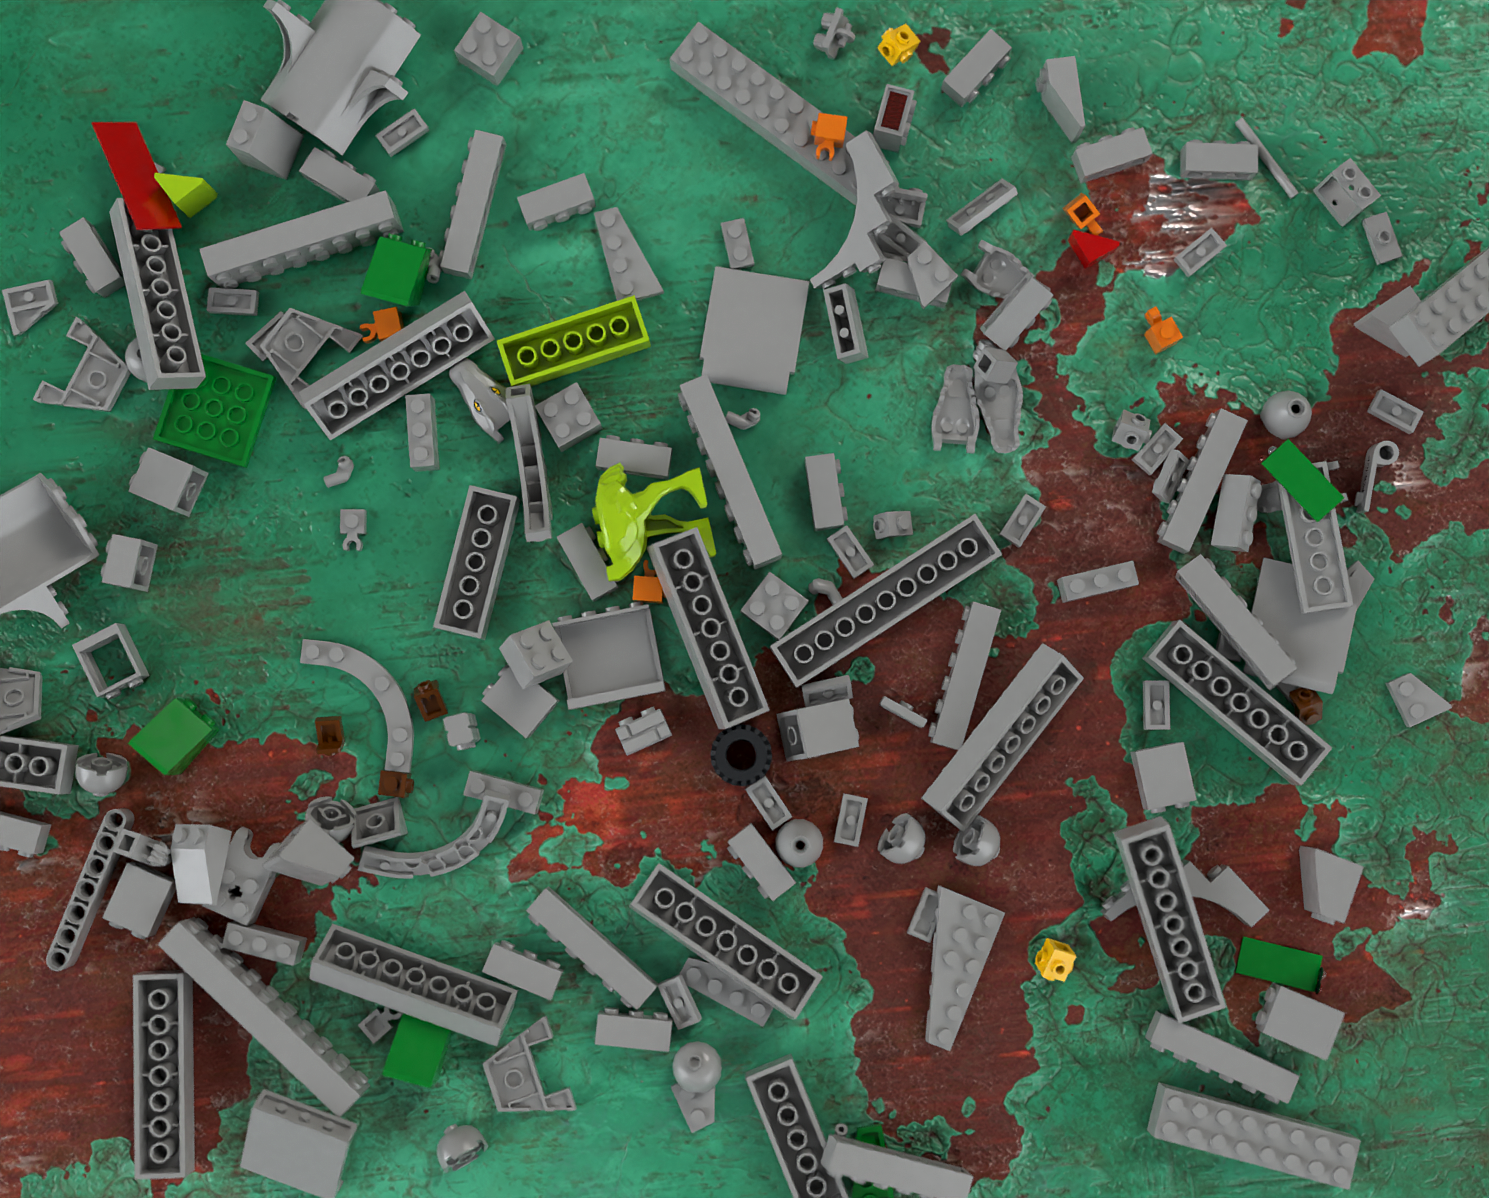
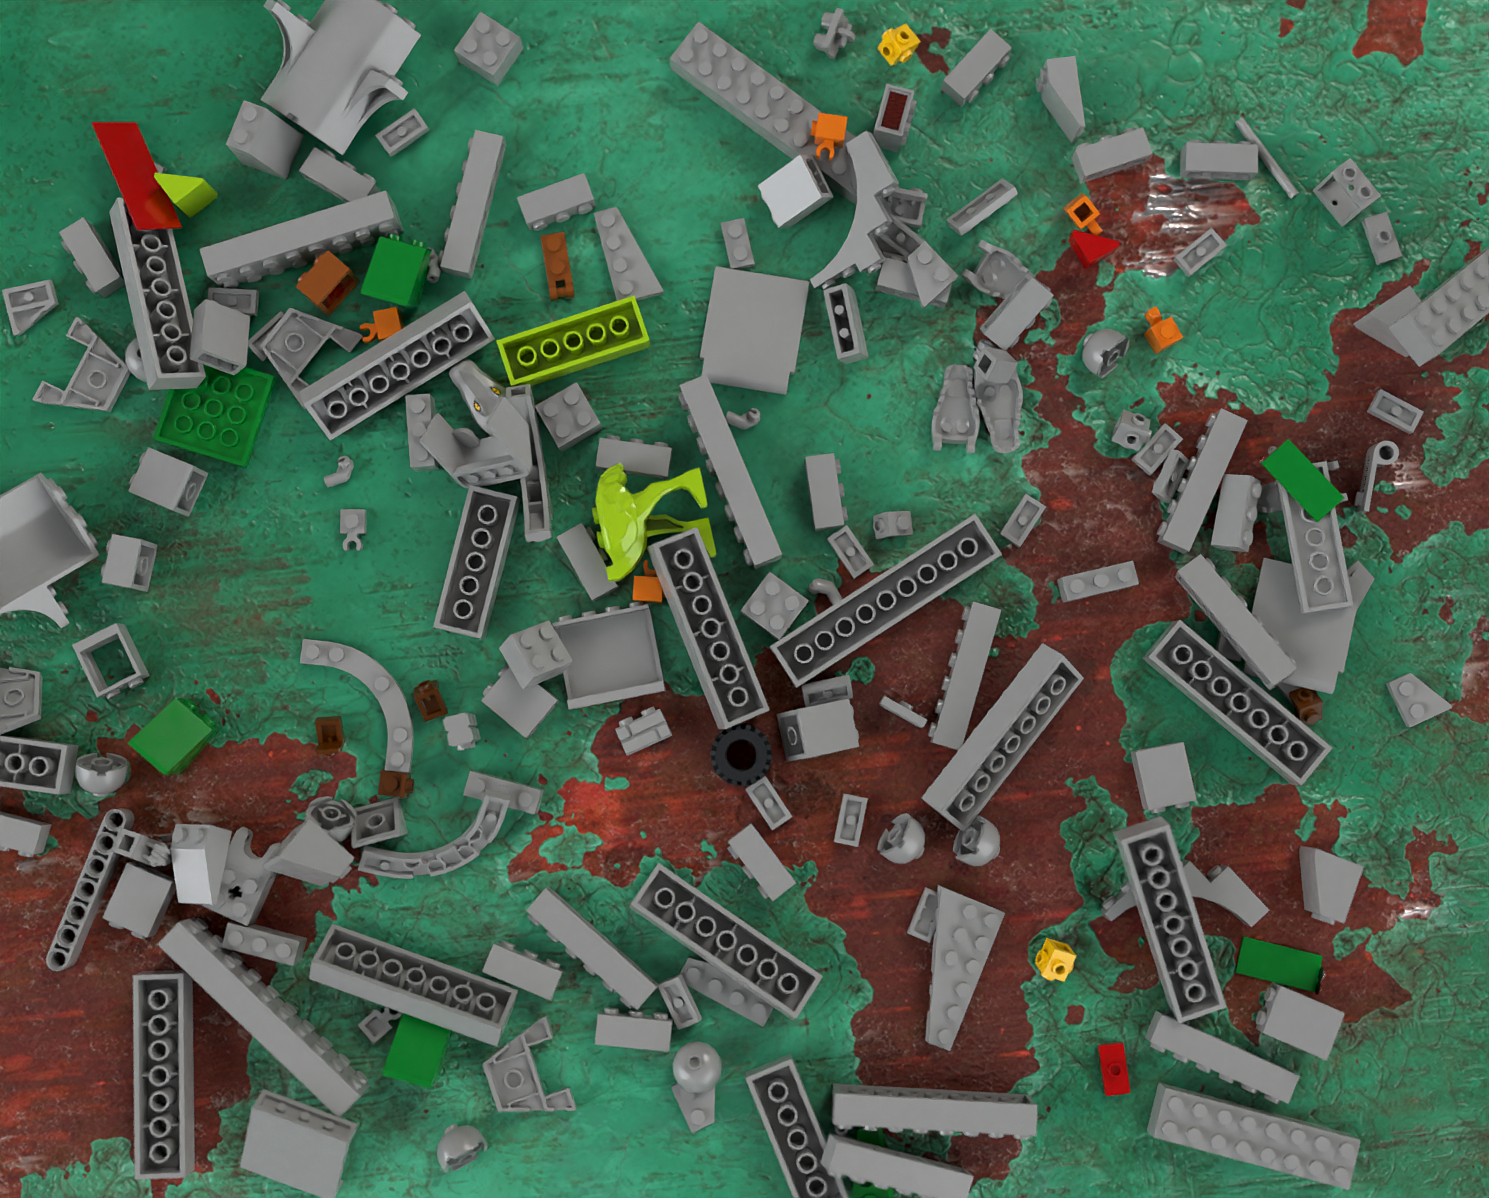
(220, 337): none -> light grey brick
(327, 283): none -> dark orange piece
(484, 460): none -> light grey windscreen
(557, 265): none -> dark orange plate
(795, 191): none -> brick
(796, 831): light grey piece -> none
(933, 1110): none -> light grey brick
(1102, 351): none -> light grey cylinder
(1113, 1068): none -> red plate
(1156, 705): light grey plate -> none
(1279, 417): light grey piece -> none

